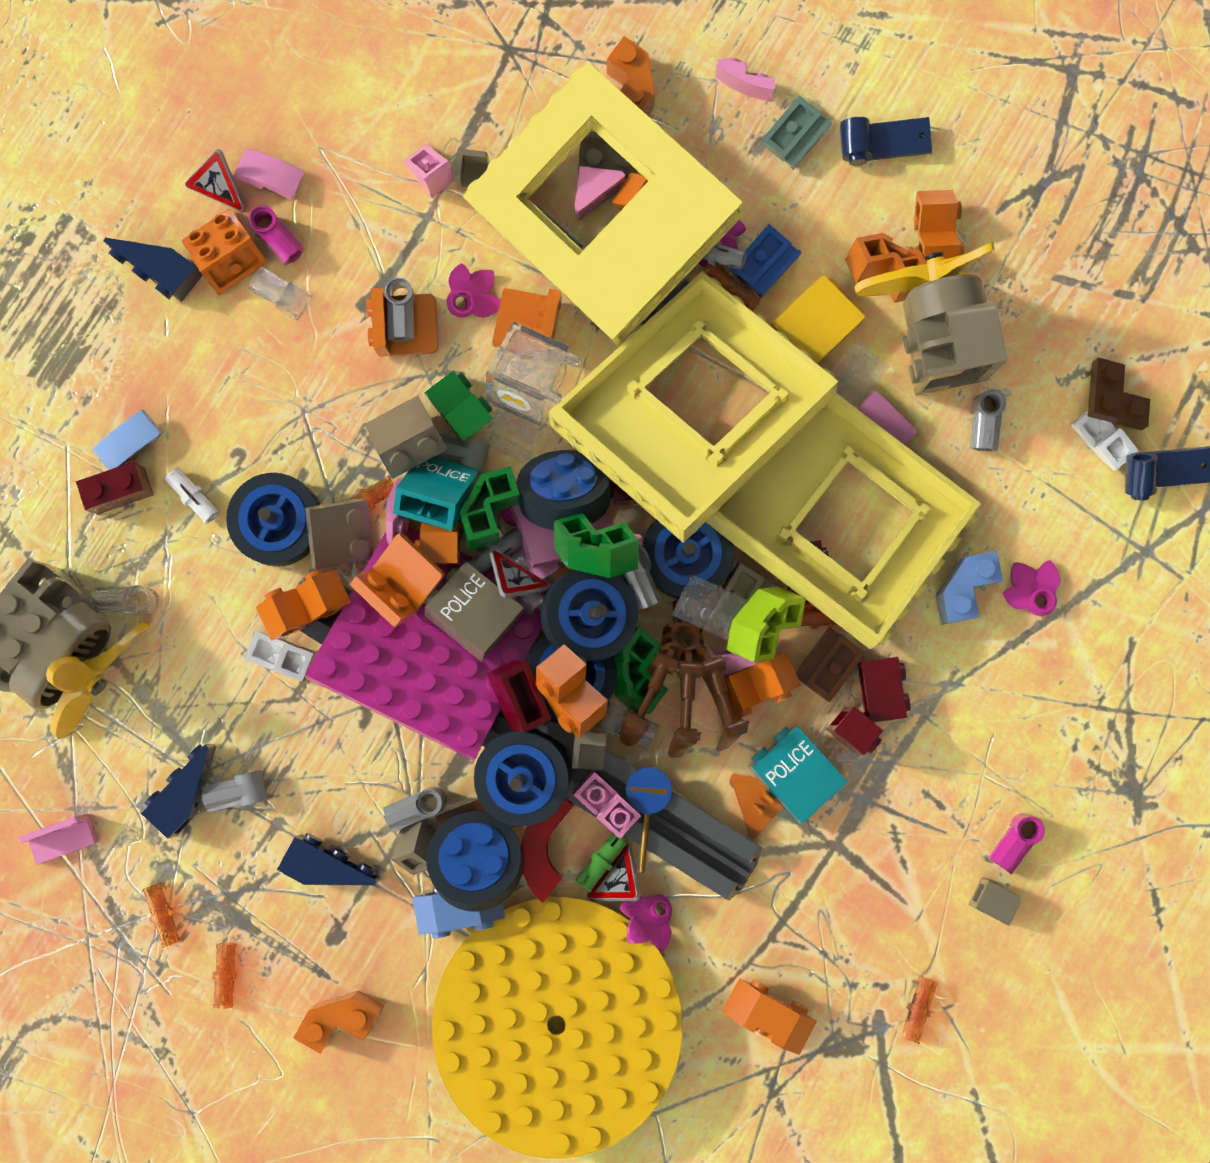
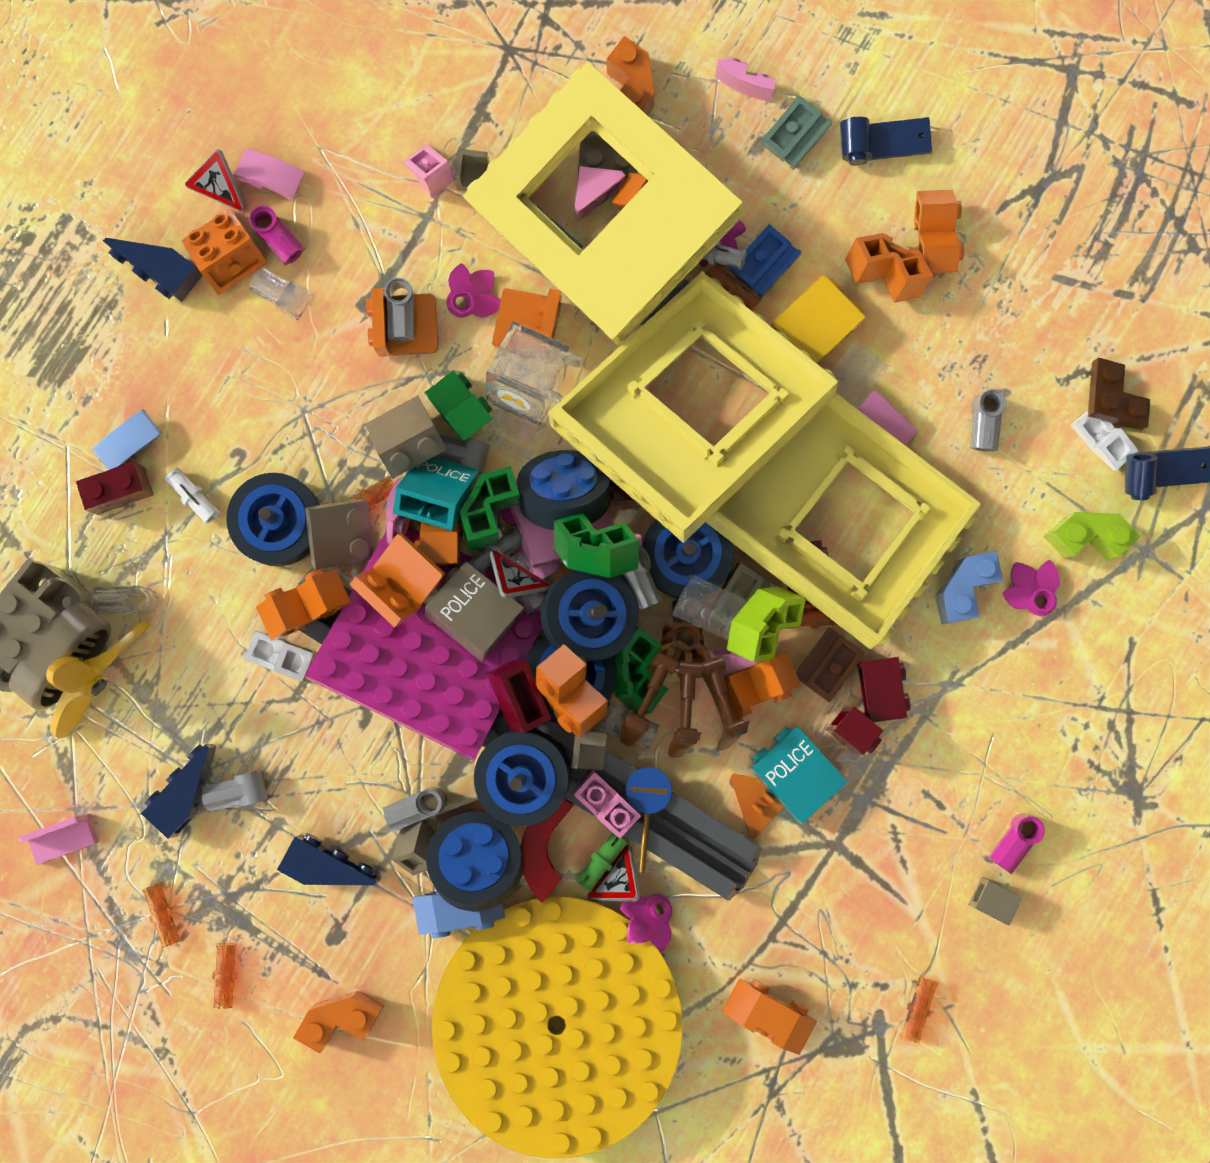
(950, 324): dark tan brick -> none
(1104, 531): none -> lime brick

